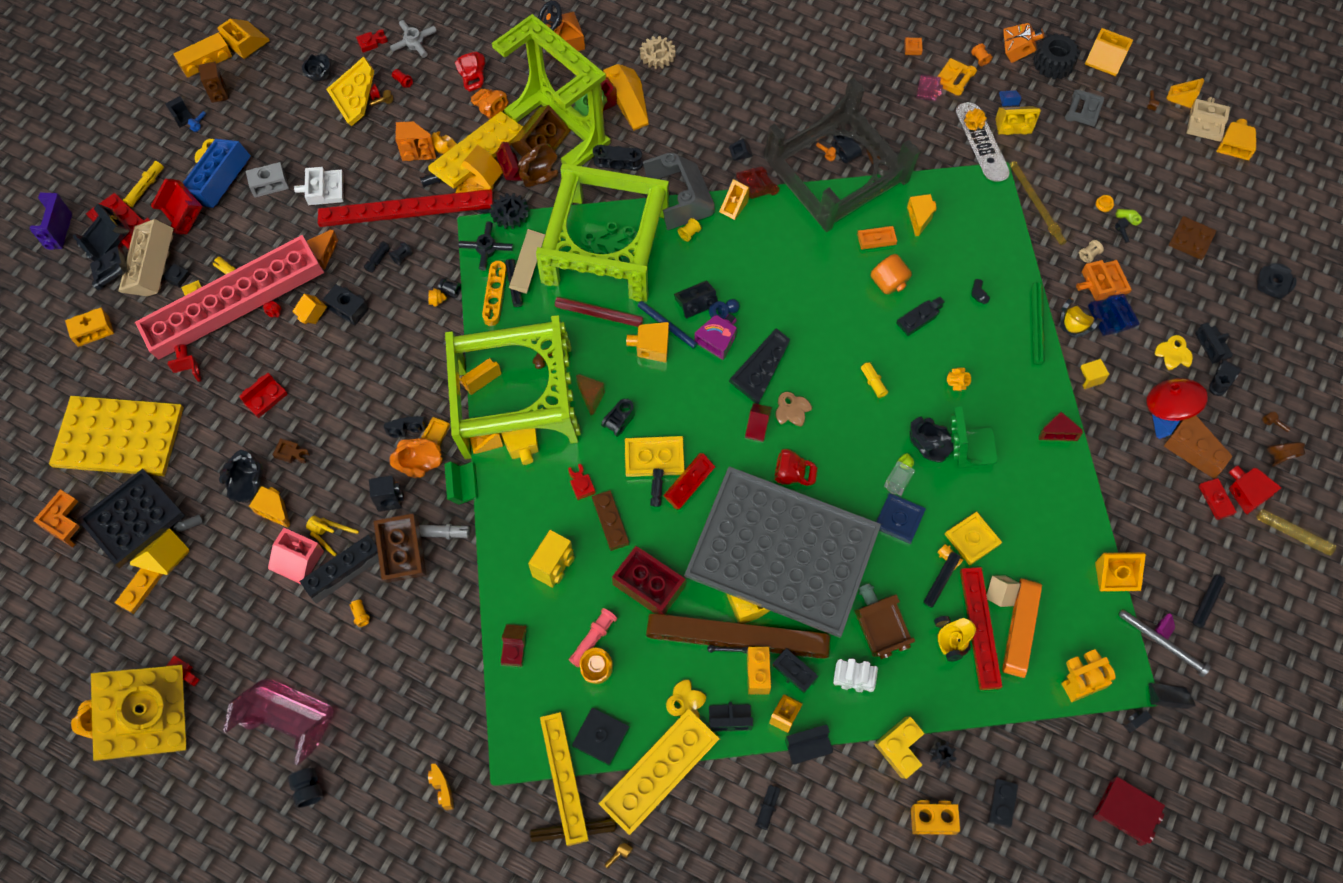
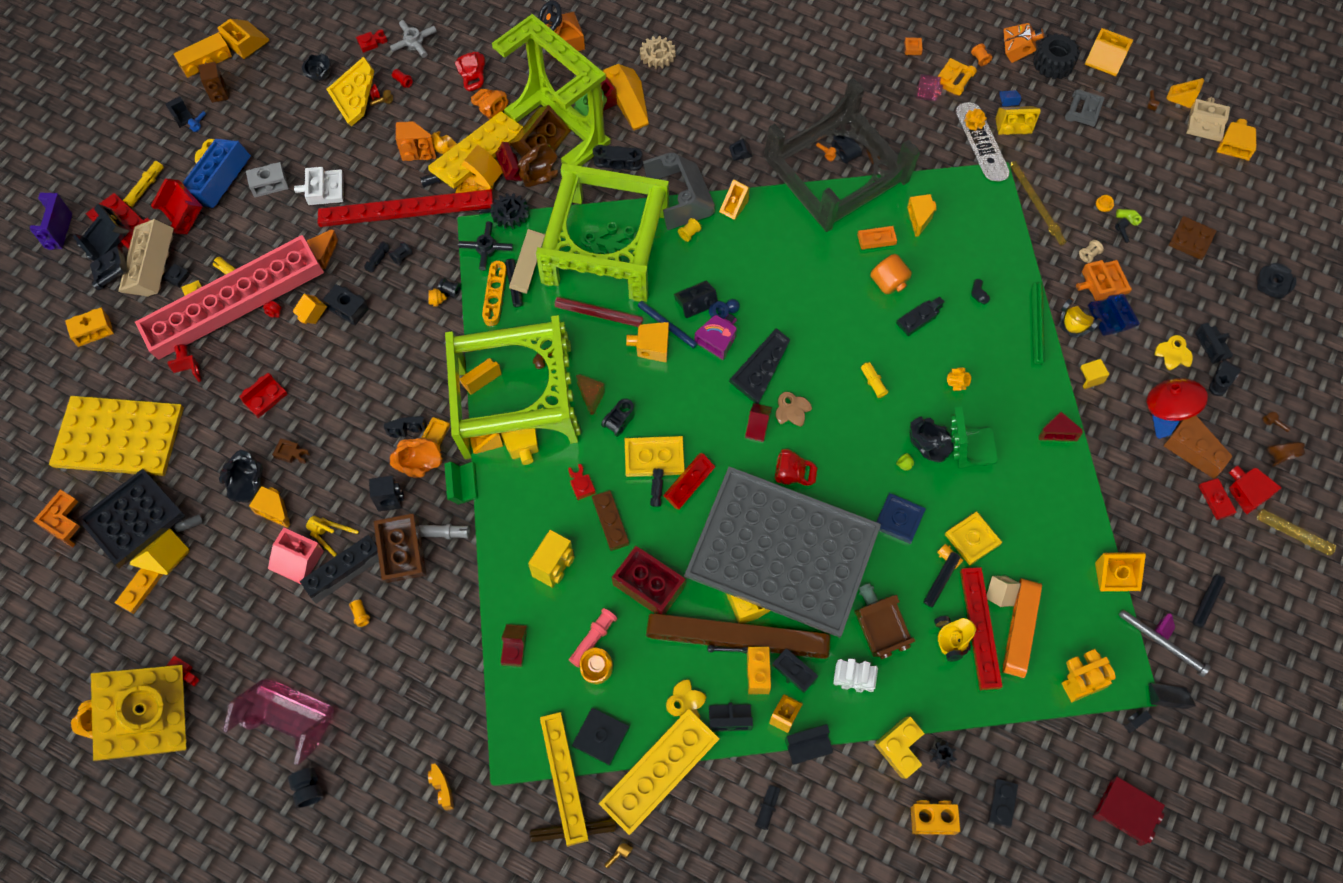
(752, 179): clear red plate -> none
(899, 478): clear brick -> none

